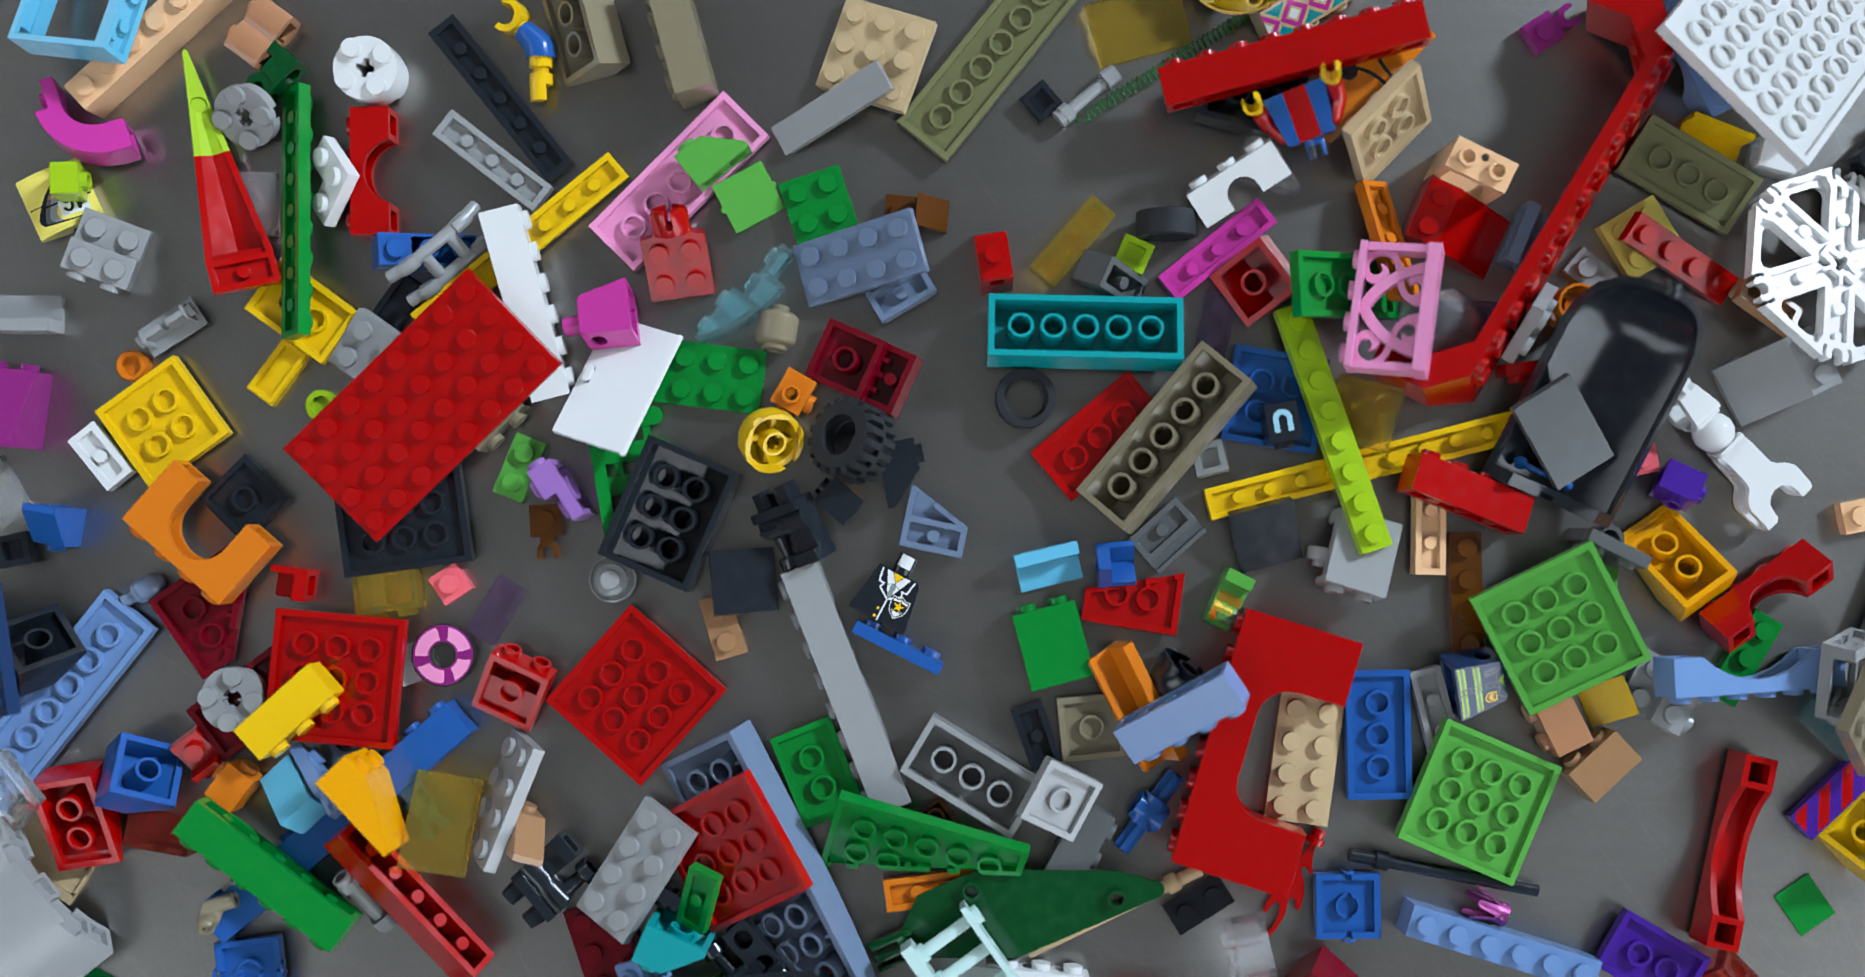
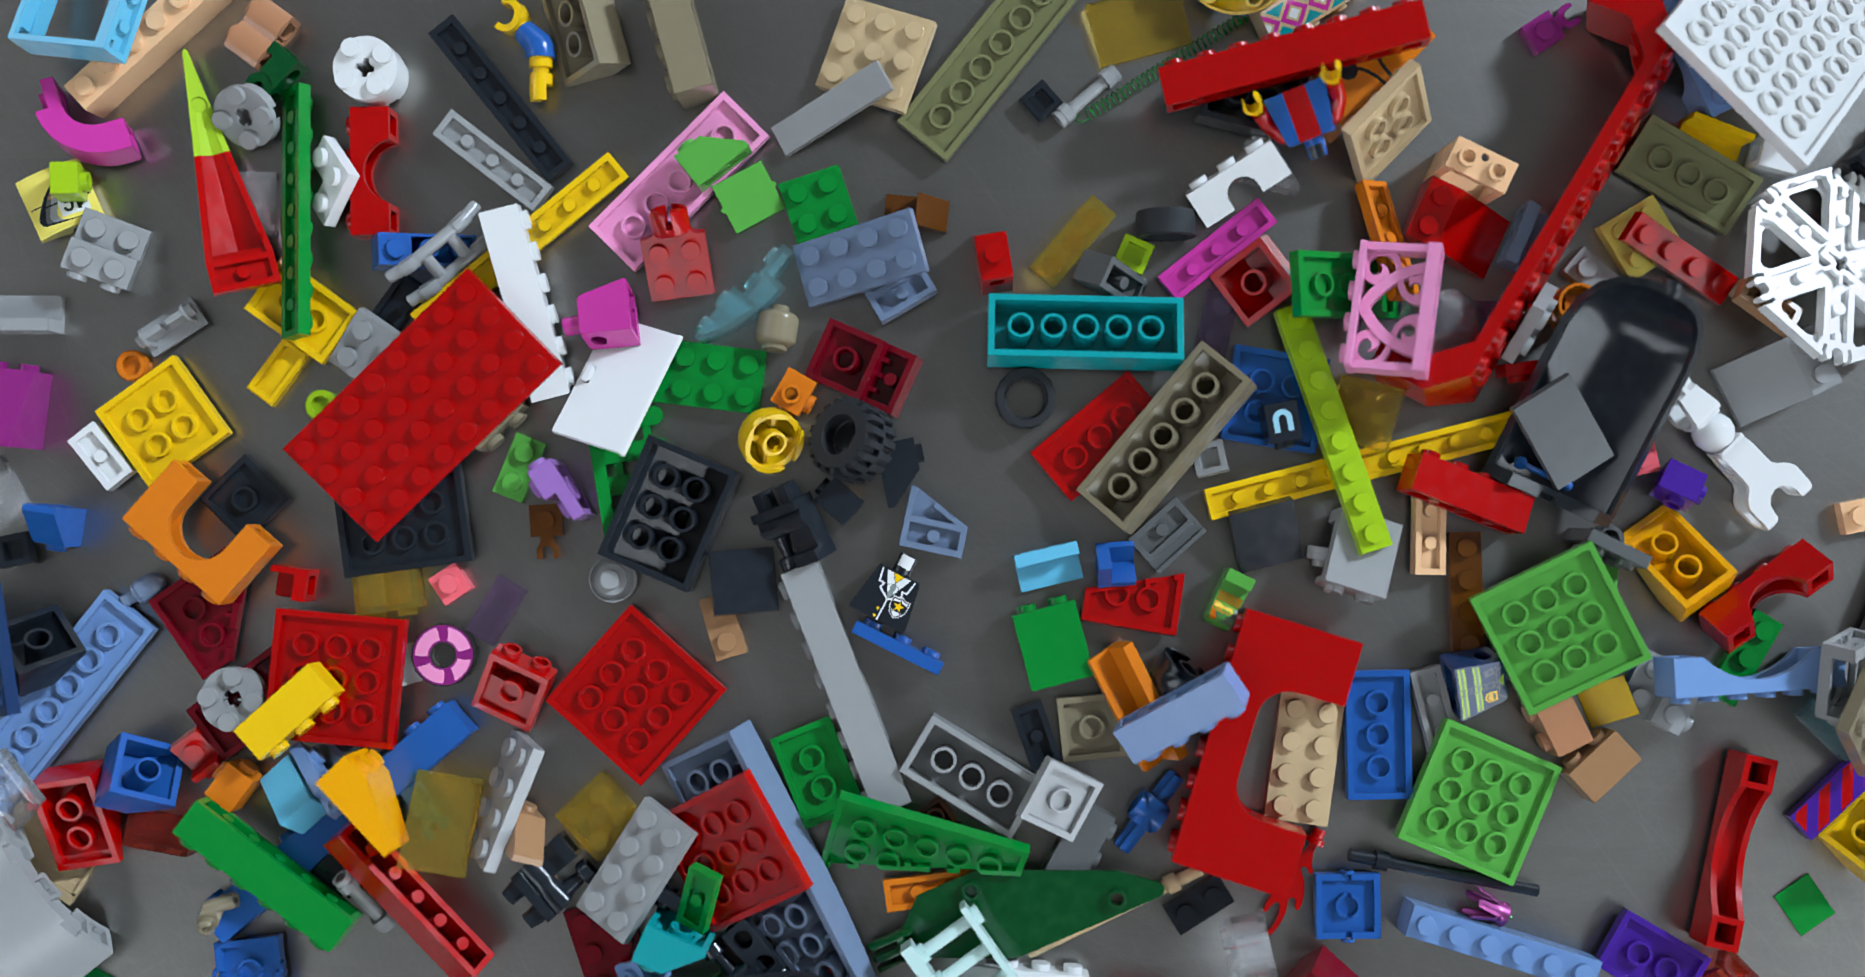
(598, 815): none -> clear yellow plate

